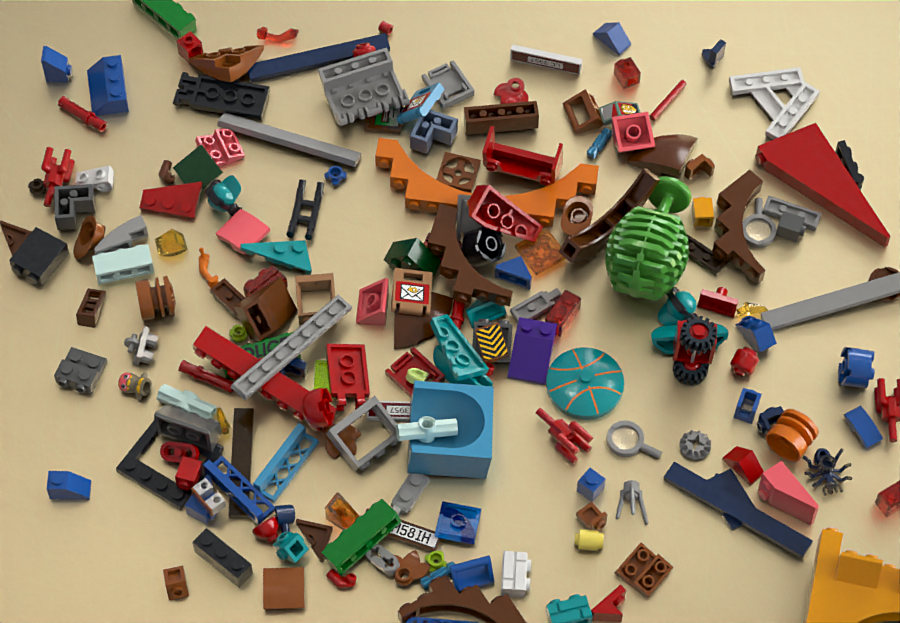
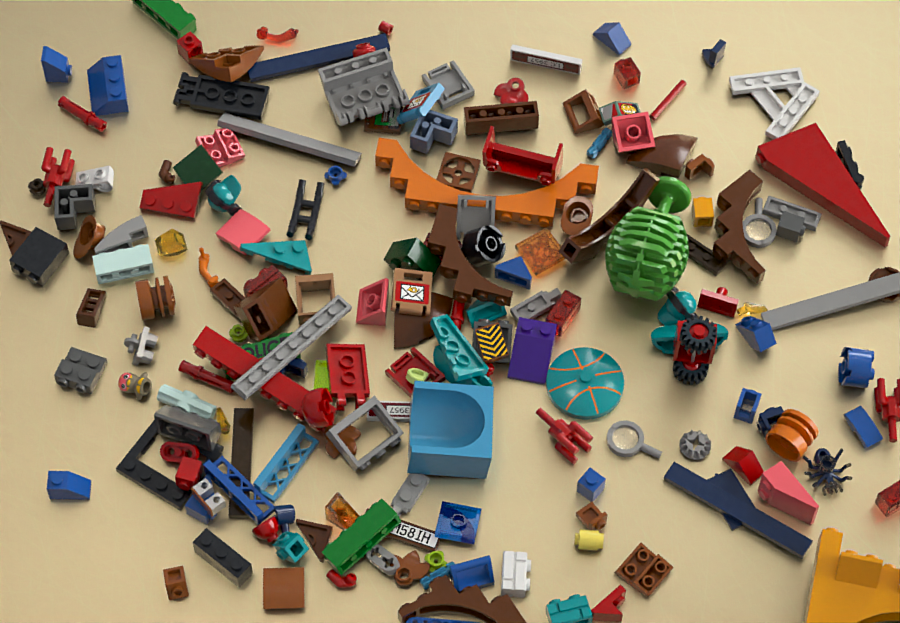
(426, 429): light aqua piece -> none
(499, 214): red wedge -> none
(632, 492): light grey plant -> none
(744, 361): red head -> none

